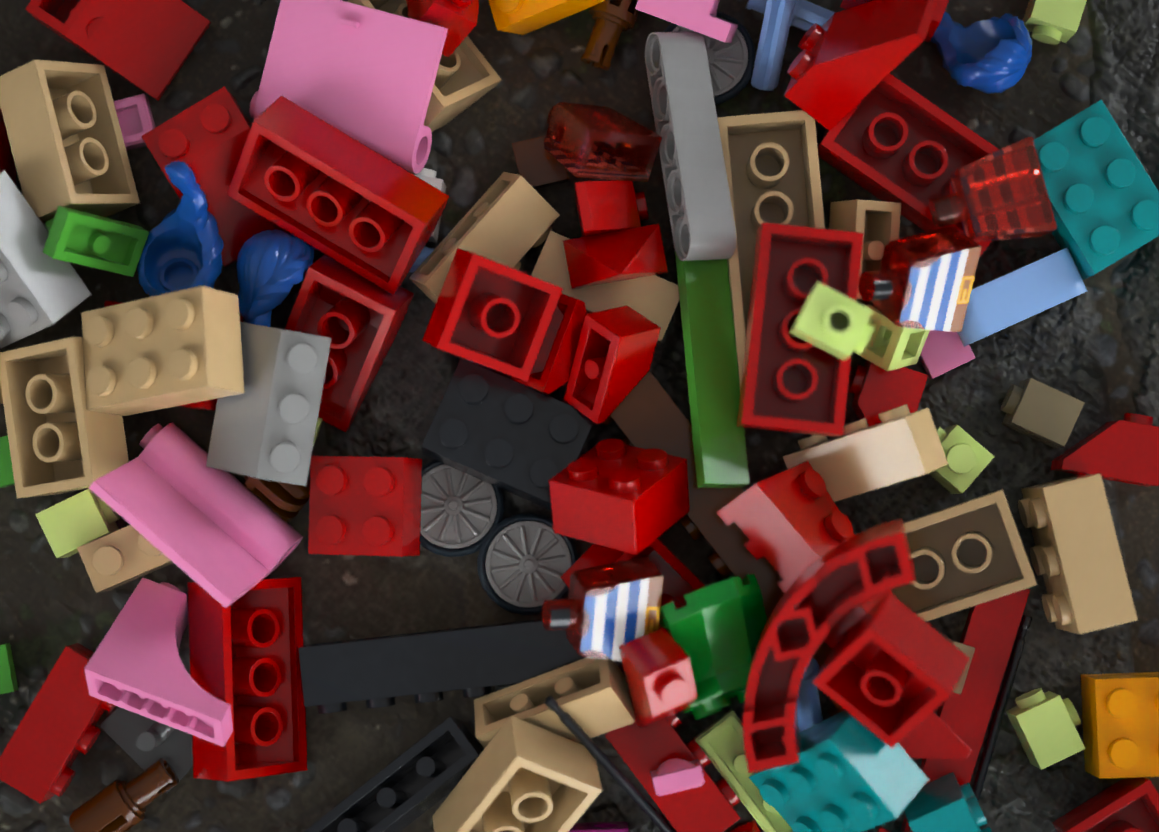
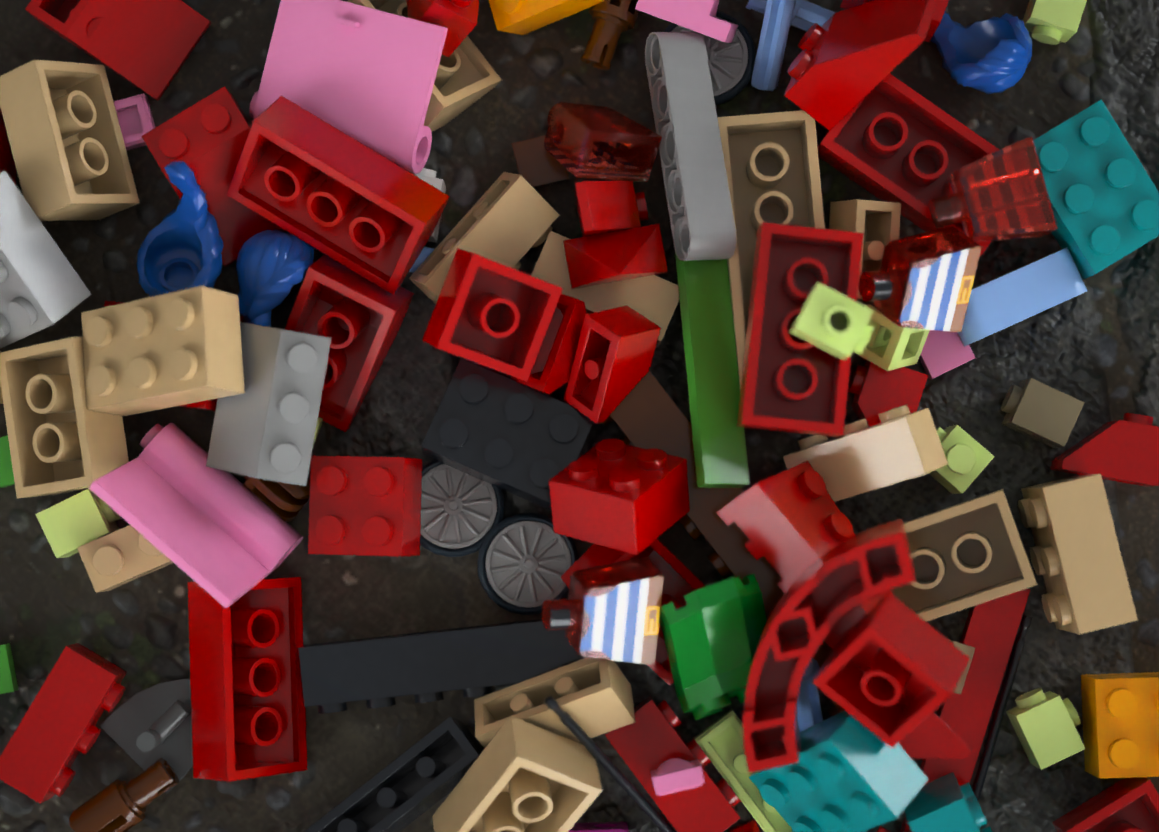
(94, 241): bright green tile -> none
(142, 667): bright pink arch -> none
(657, 677): red slope -> none

